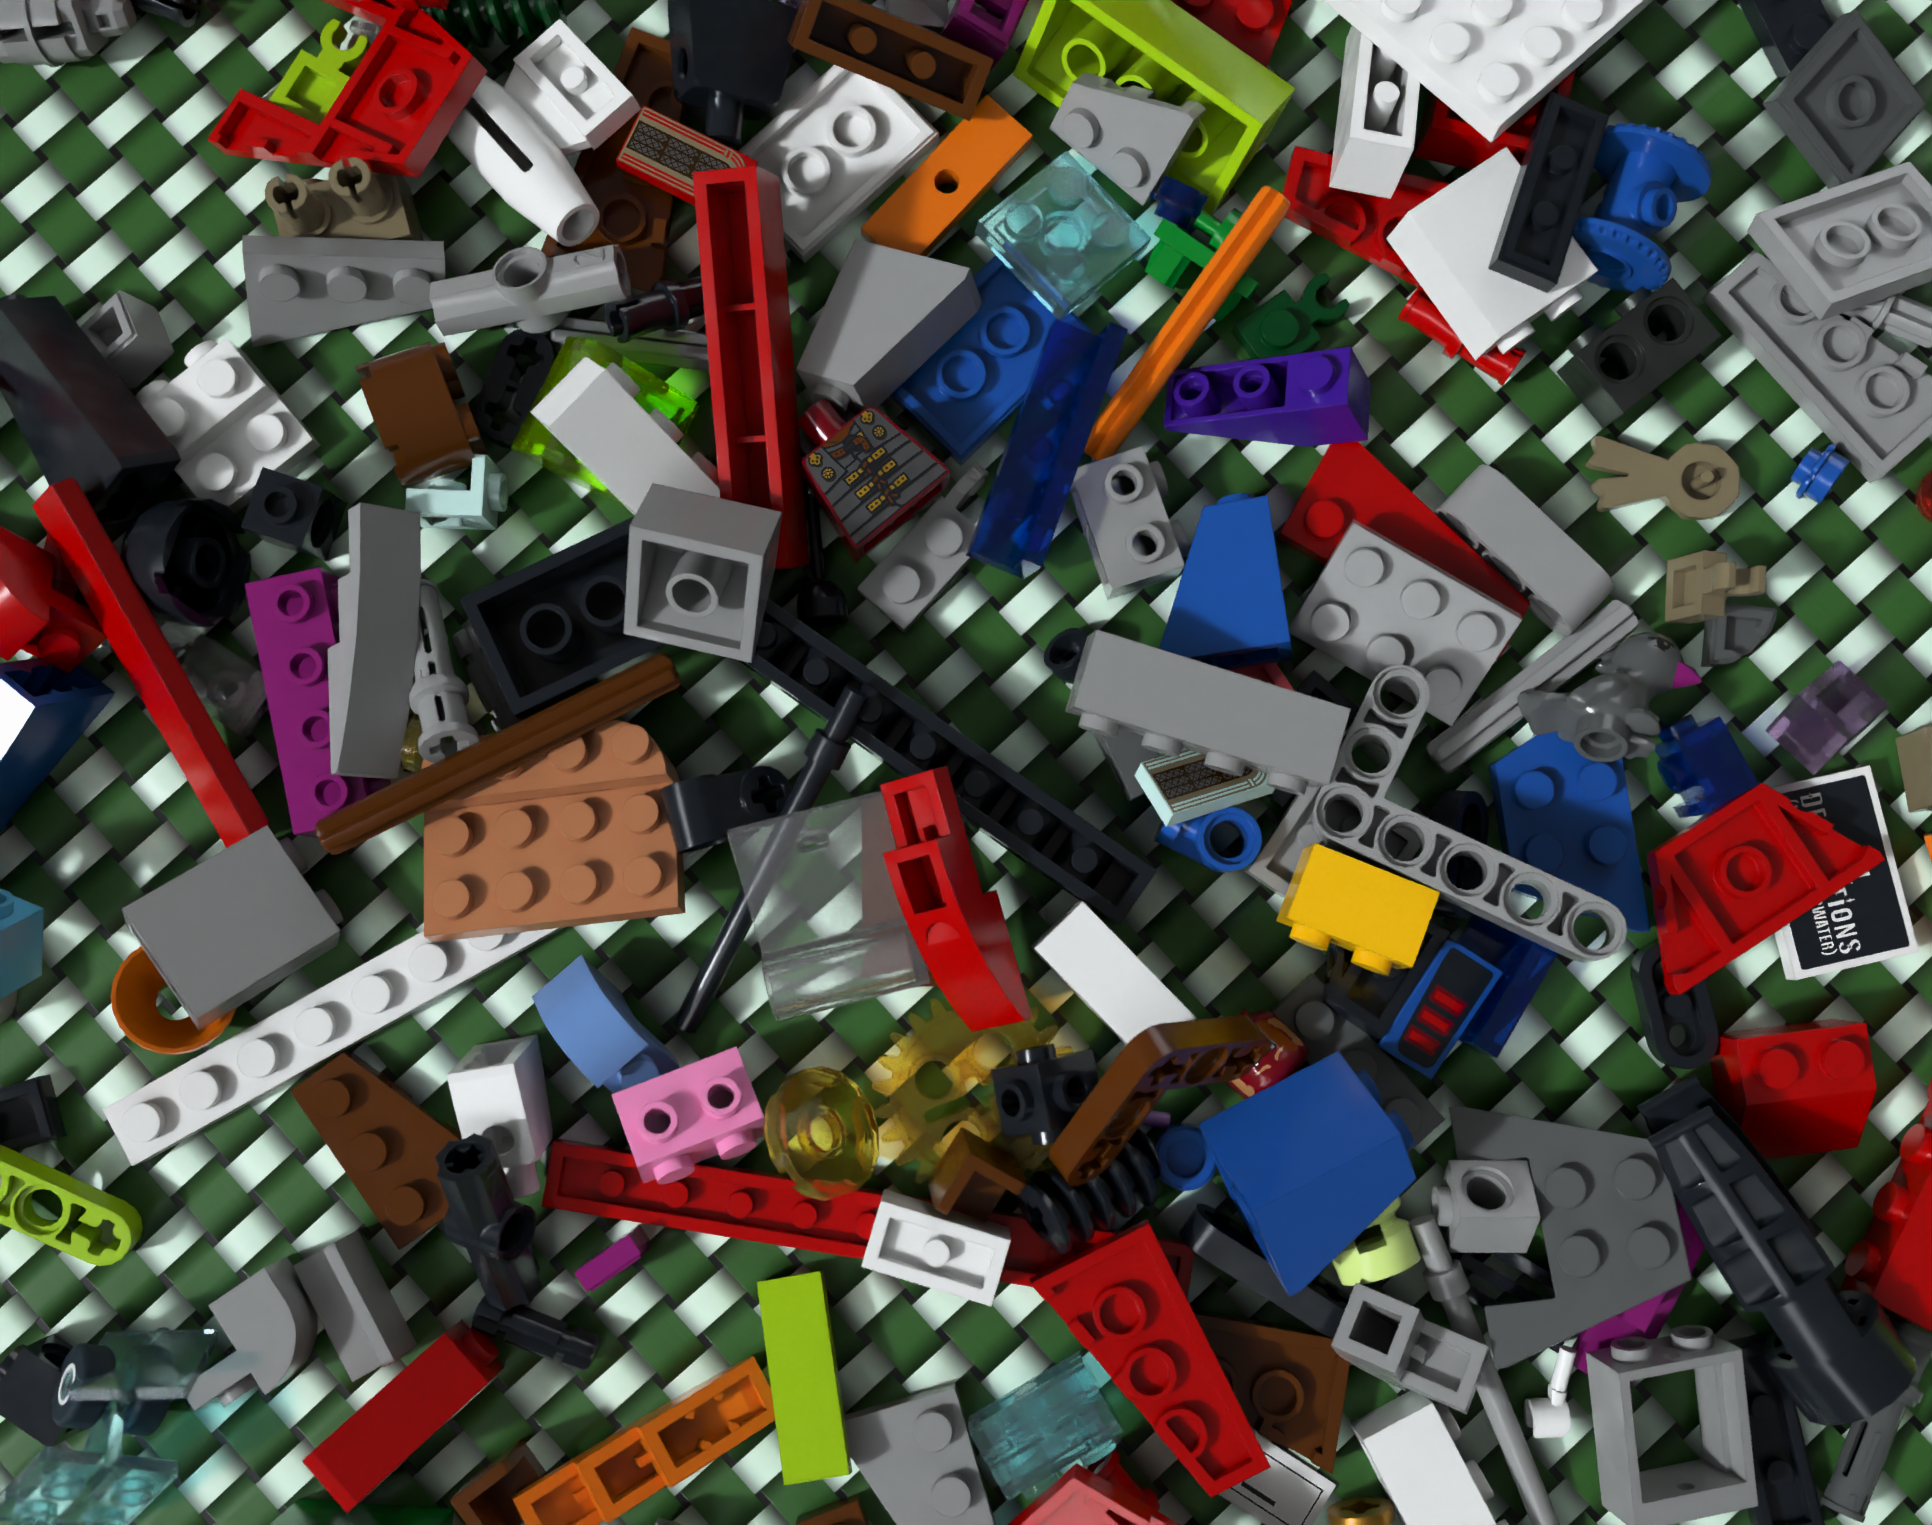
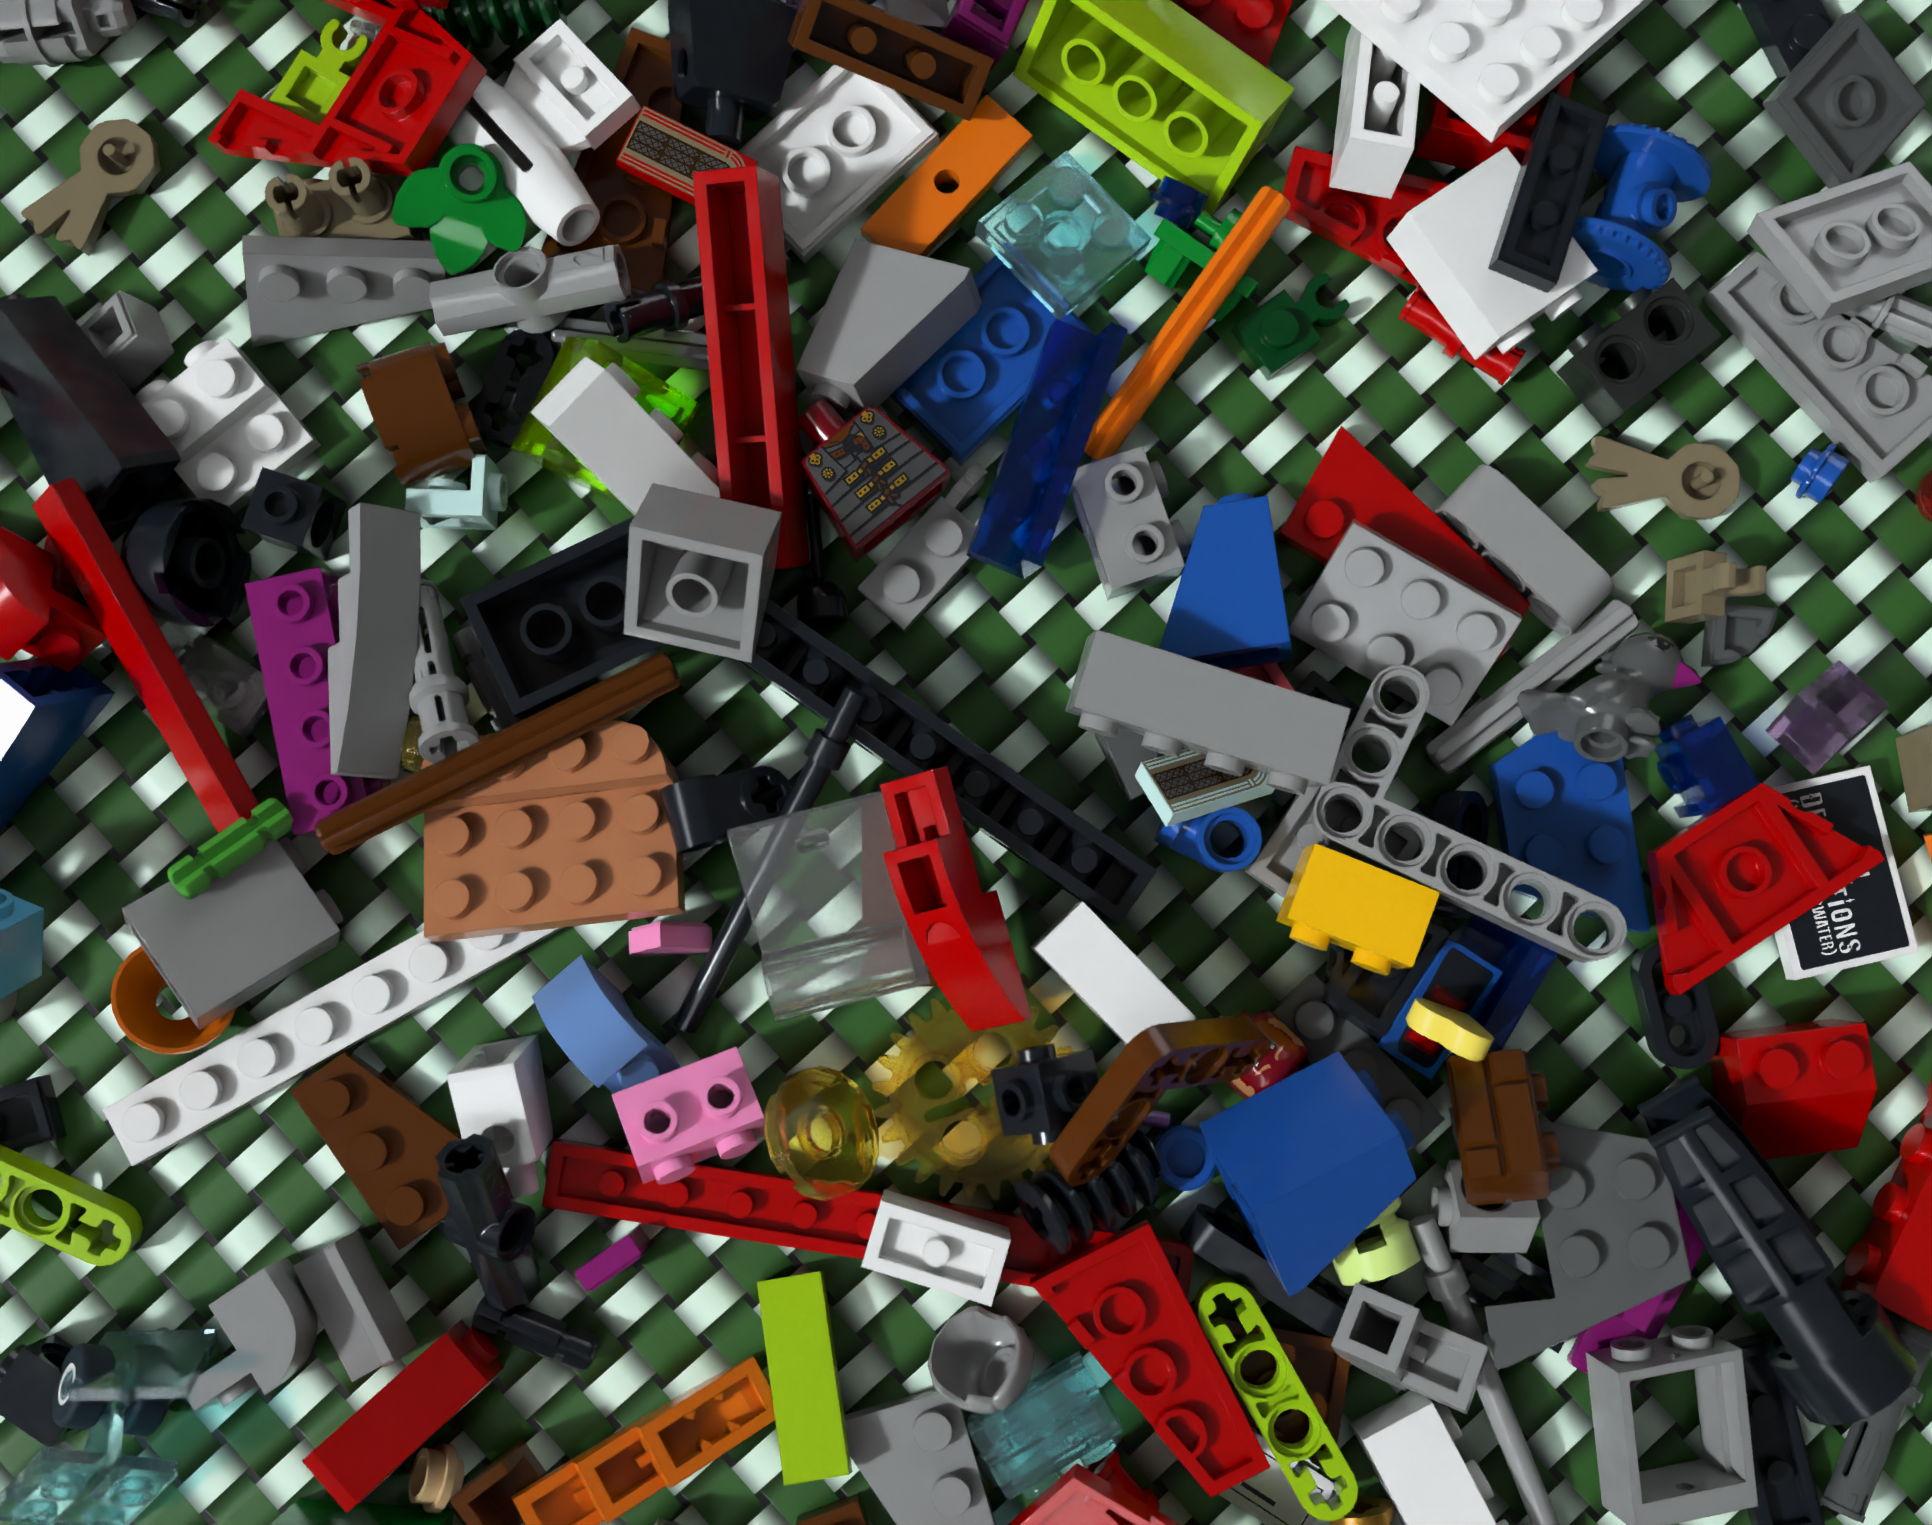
(115, 163): none -> dark tan piece
(230, 848): none -> bright green axle
(435, 1477): none -> tan plate
(461, 218): none -> green plate
(669, 938): none -> bright pink tile
(974, 1176): reddish brown panel -> none
(981, 1361): none -> light grey hair
(1061, 649): black hinge -> none
(1125, 131): light grey wing -> none
(1274, 399): dark purple slope -> none
(1277, 1395): none -> lime beam
(1450, 1028): none -> light yellow tile
(1500, 1128): none -> reddish brown brick
(1551, 1414): white hand -> none

